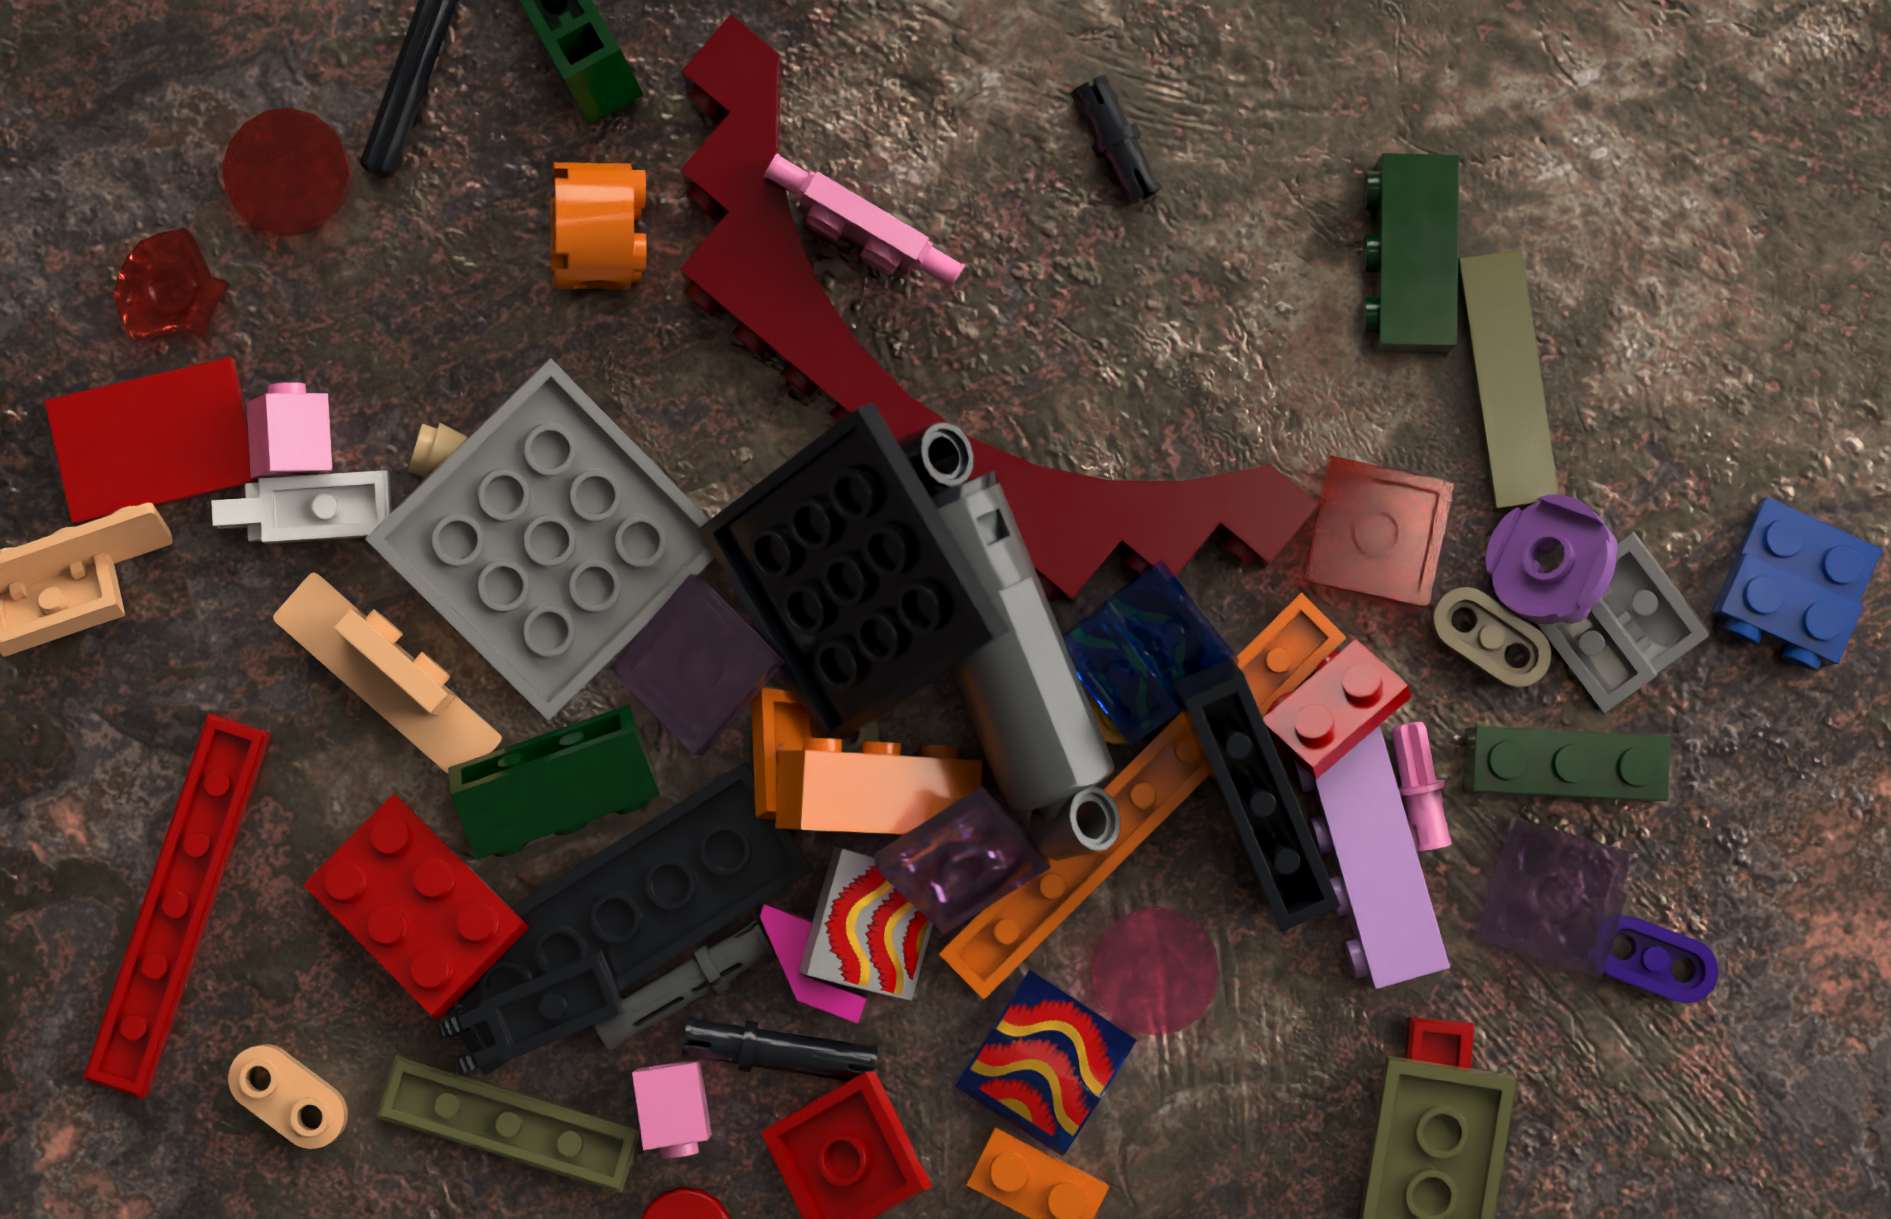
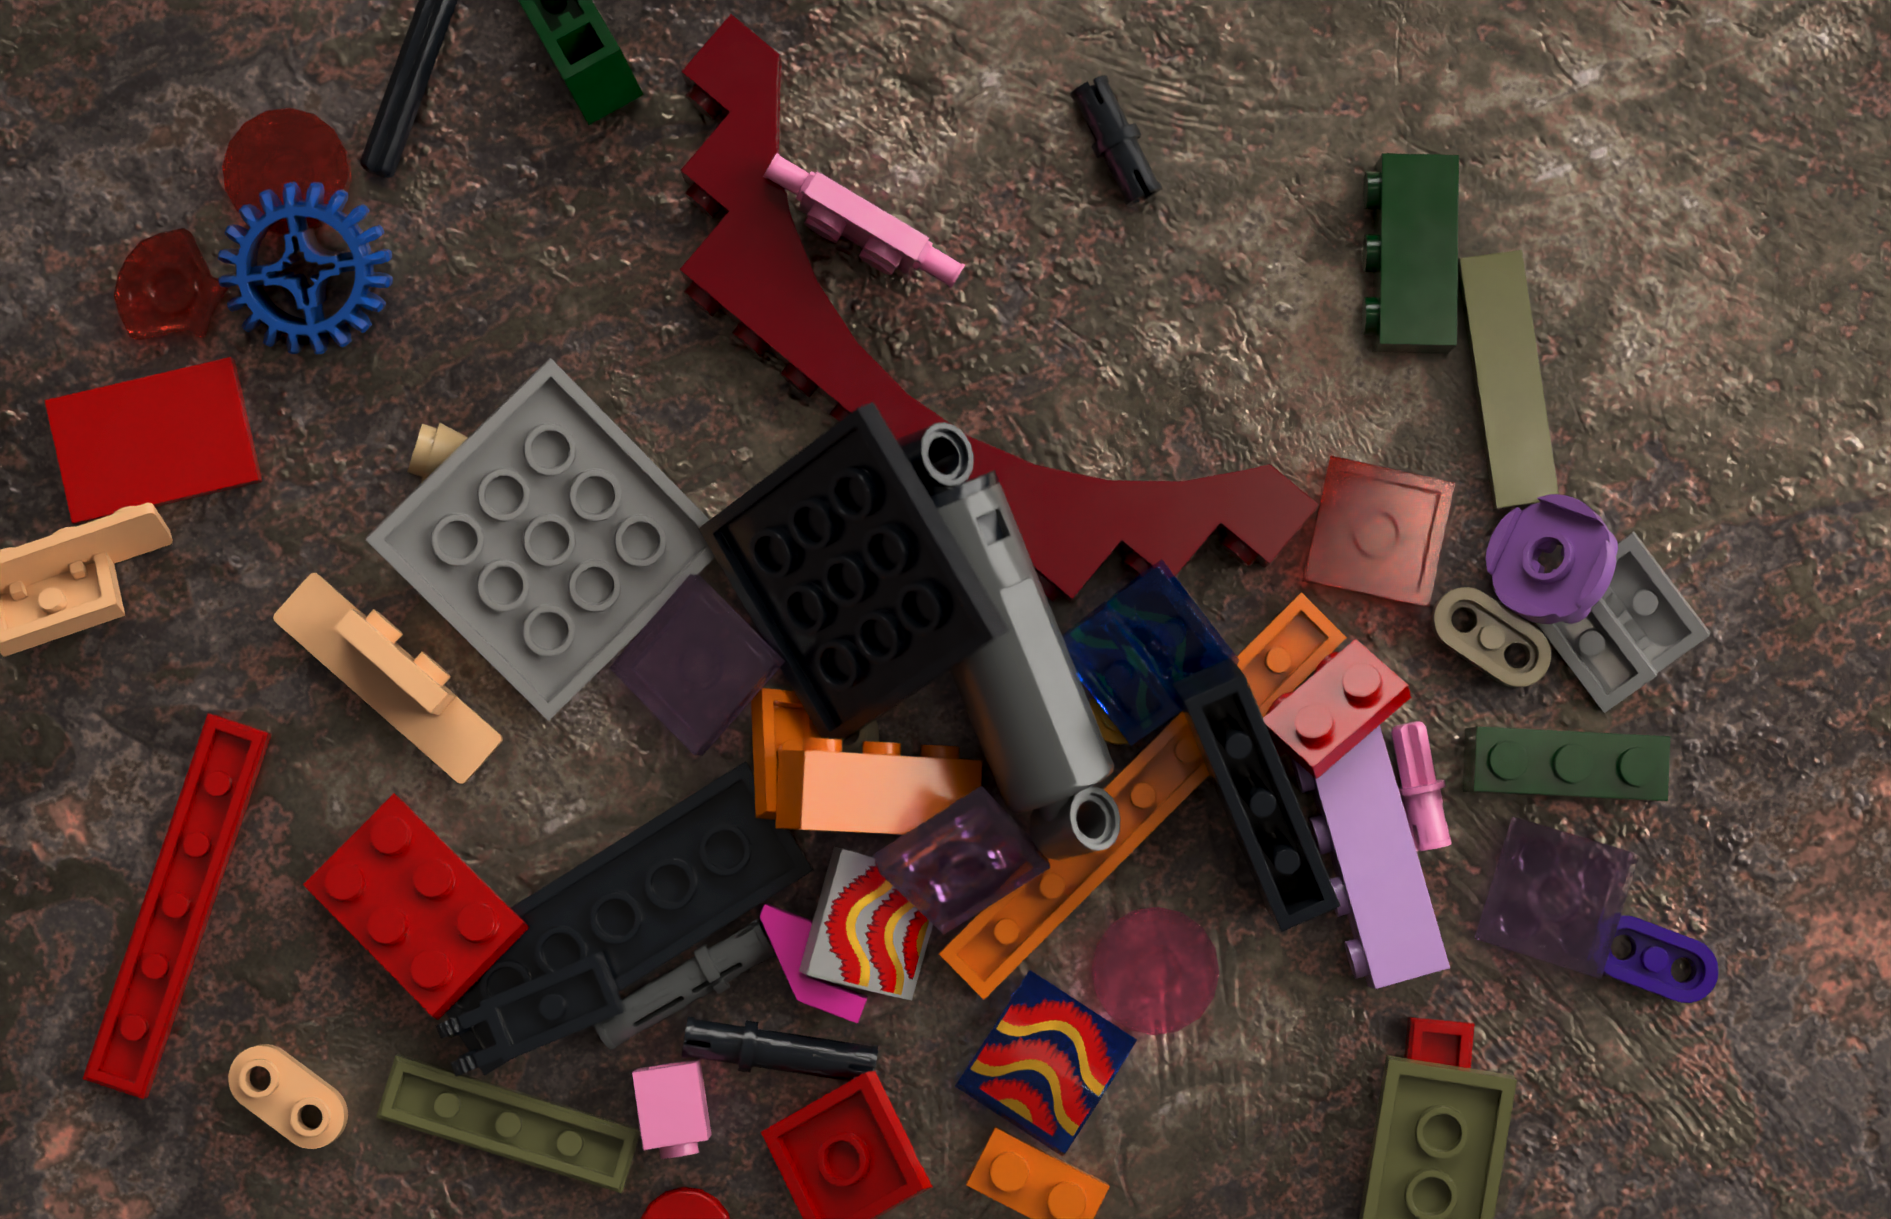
(289, 432): bright pink brick -> none
(301, 237): none -> blue gear
(308, 507): white hinge -> none
(553, 783): dark green brick -> none
(594, 226): orange brick -> none
(1796, 585): blue plate -> none

